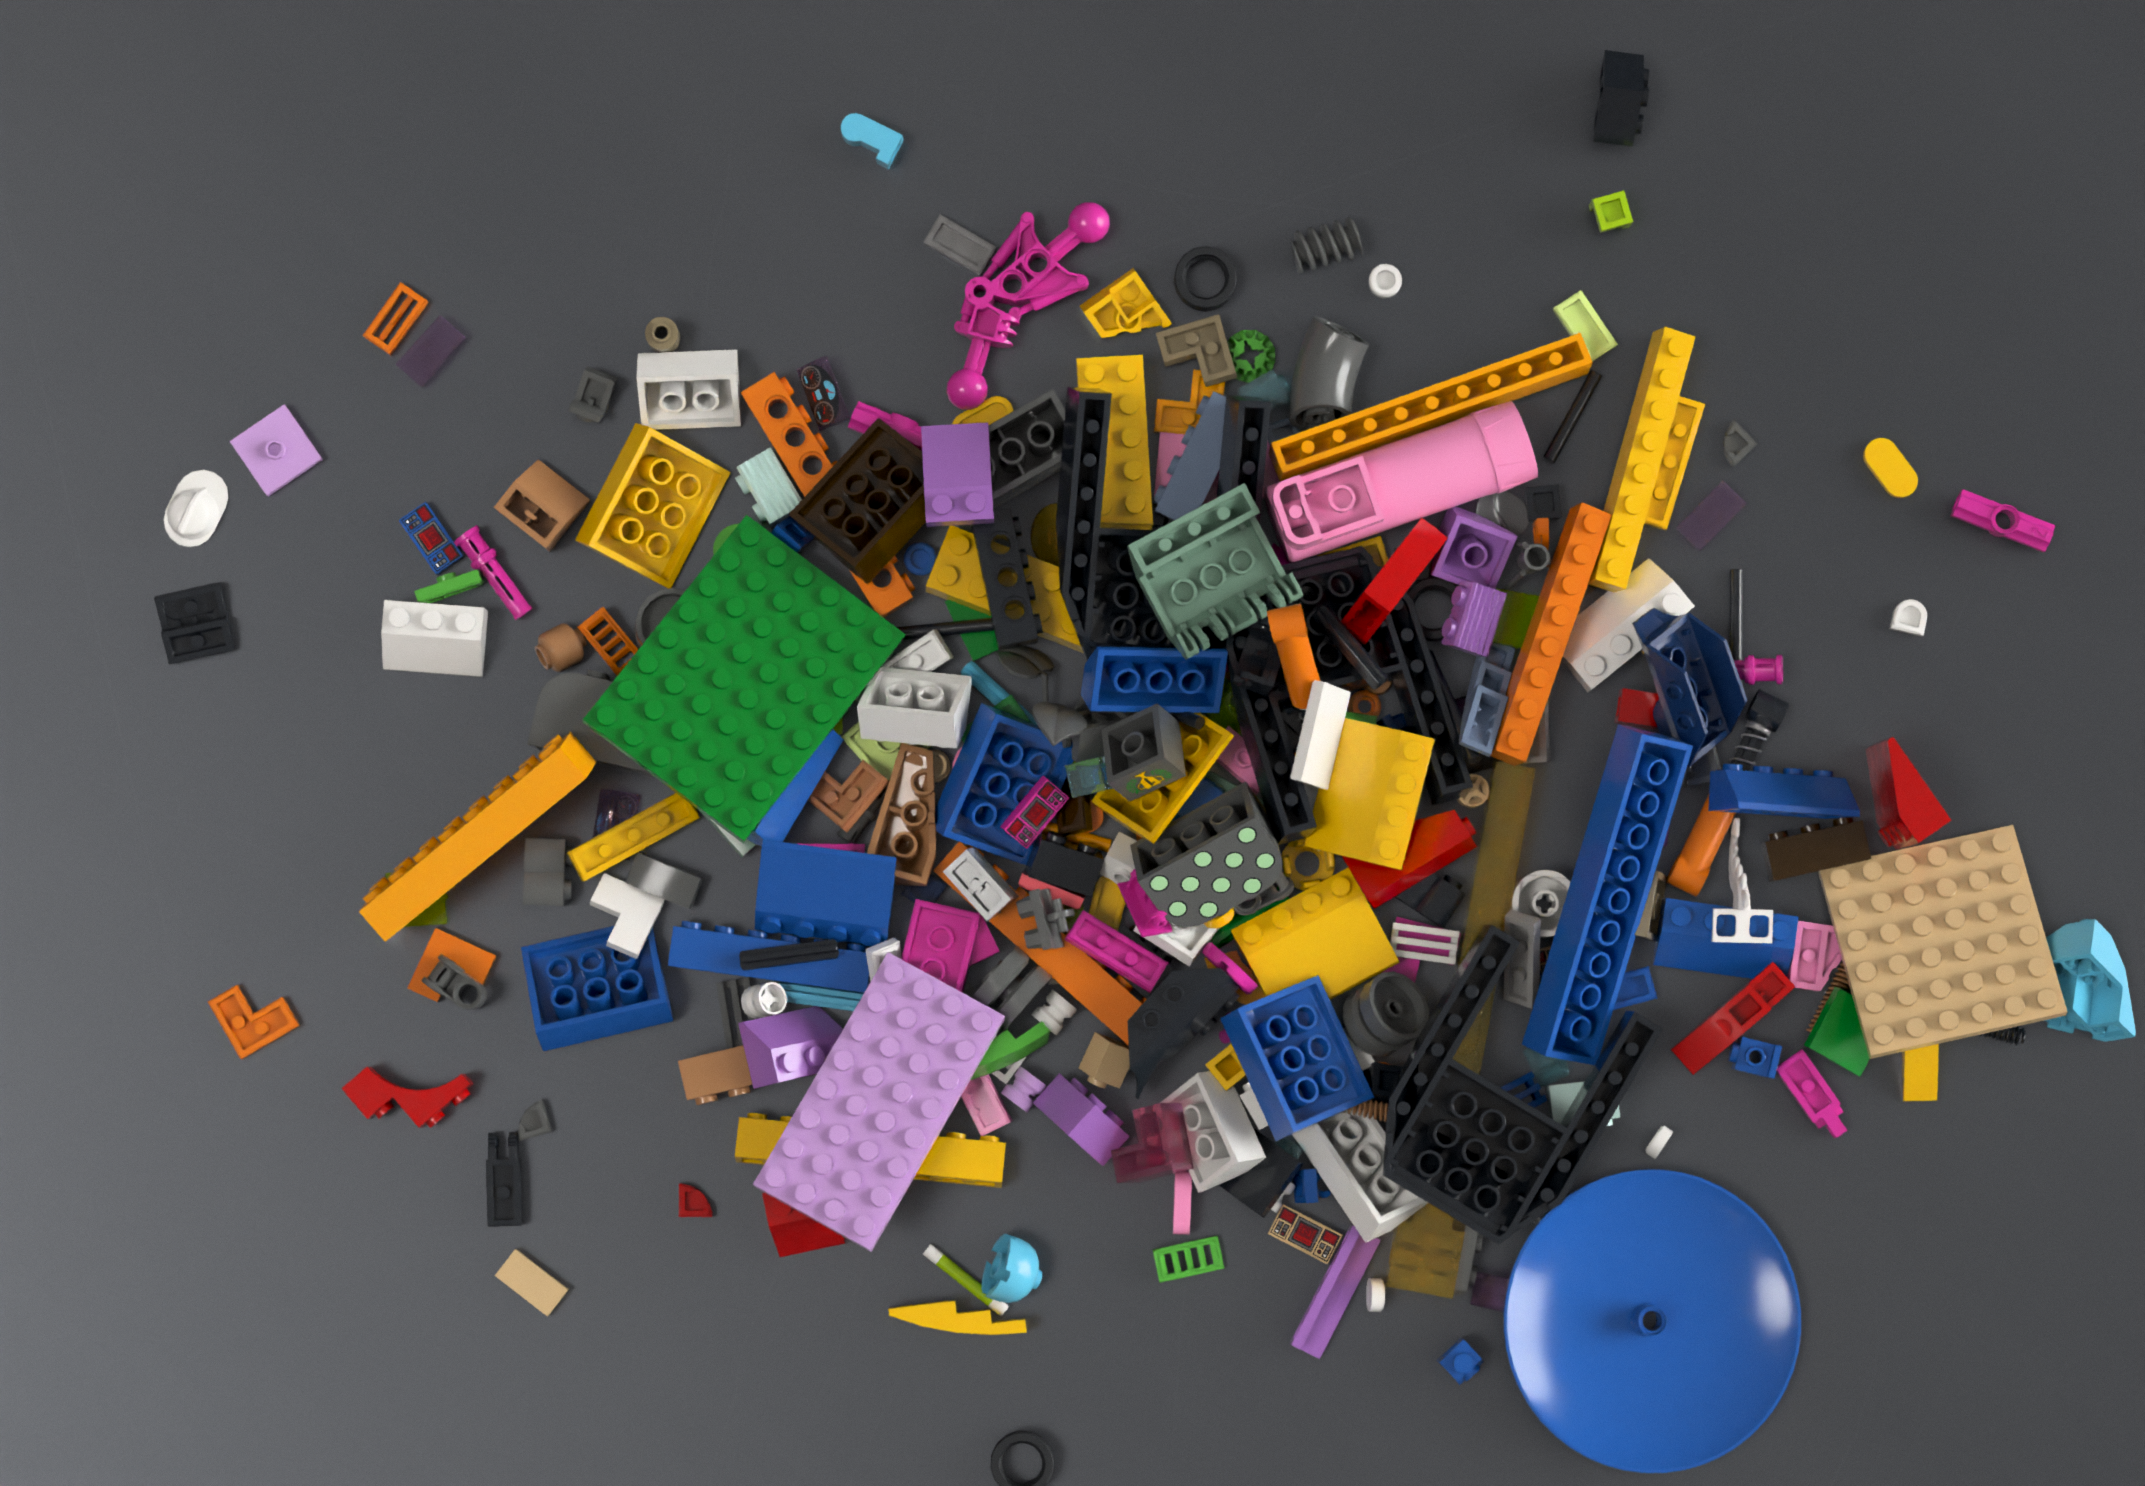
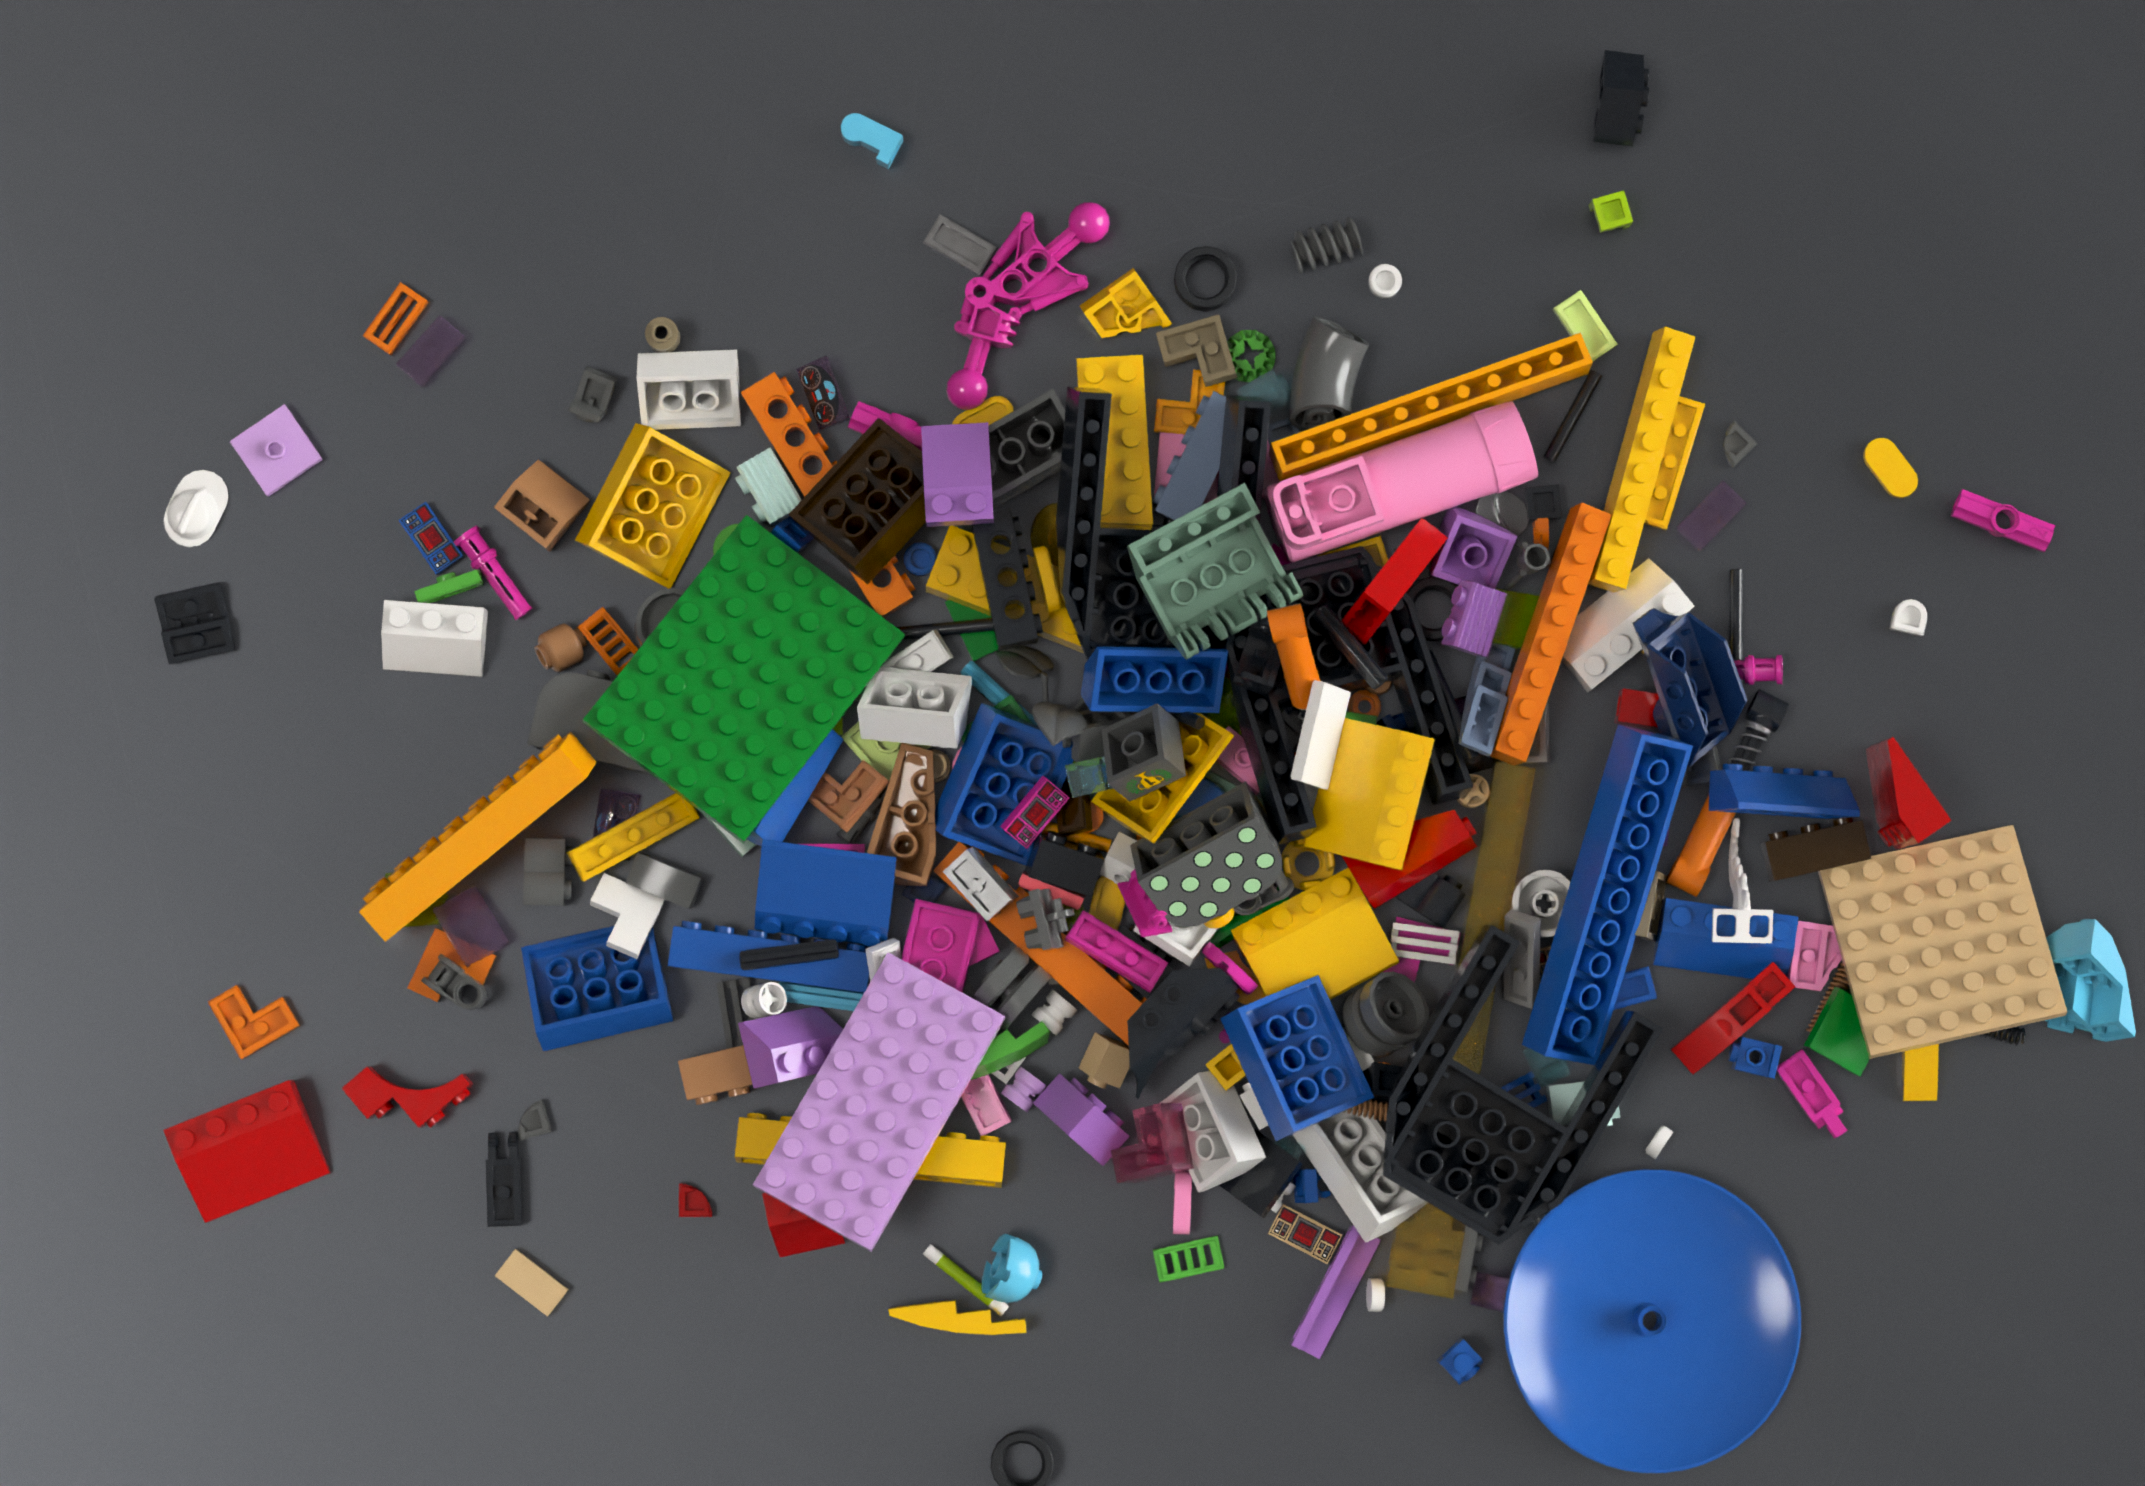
(247, 1150): none -> red slope
(470, 926): none -> clear purple plate
(1047, 578): none -> yellow tile

